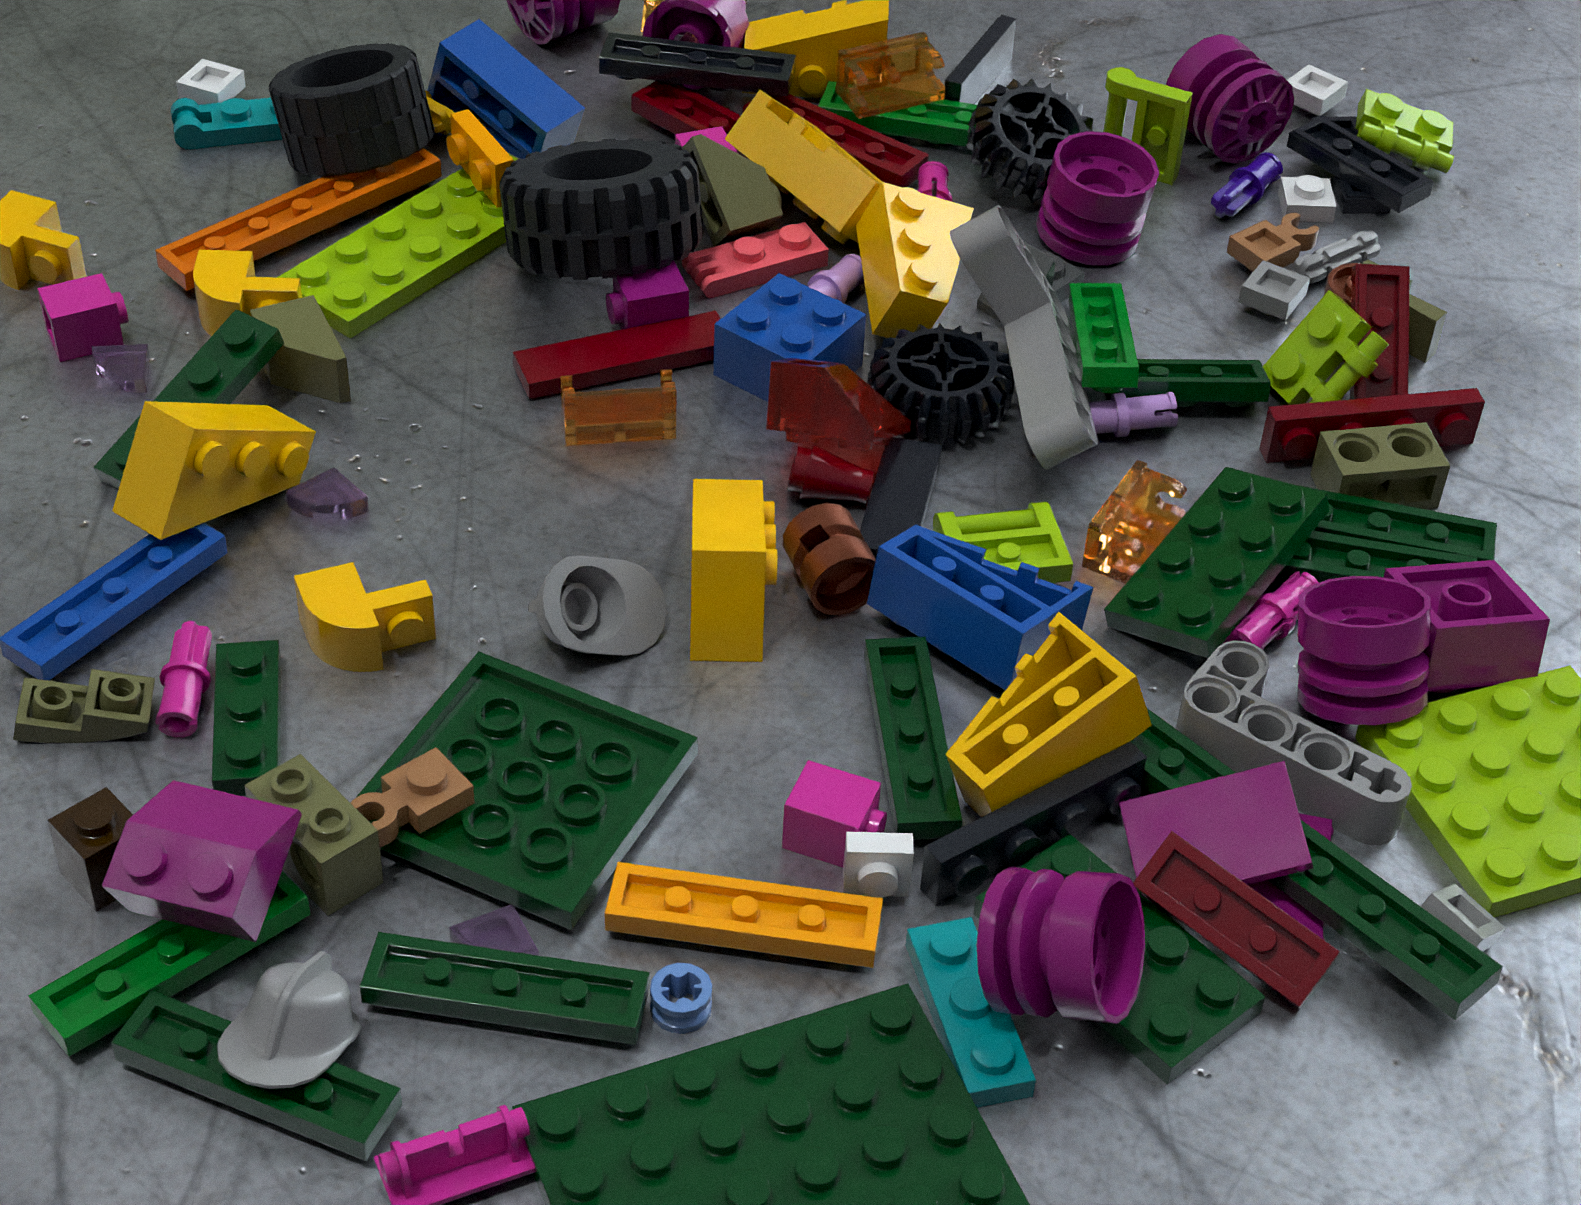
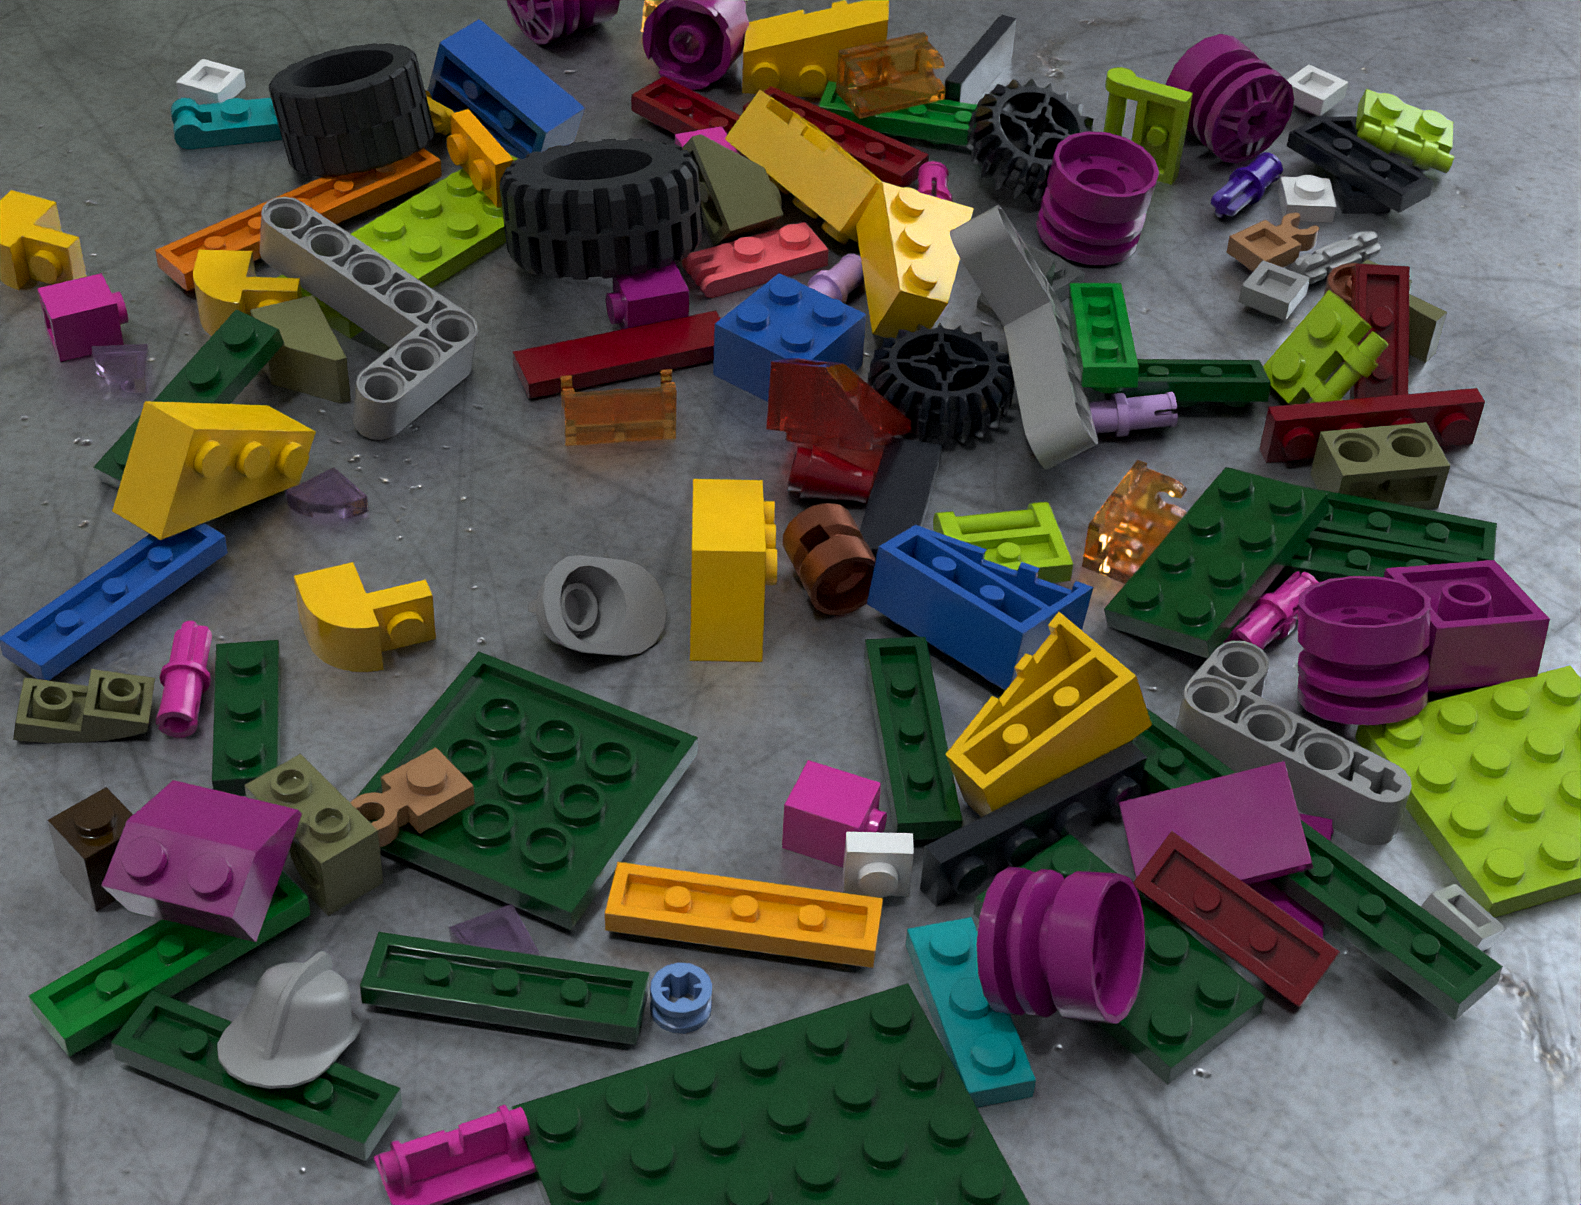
(426, 333): none -> light grey beam
(697, 64): black plate -> none

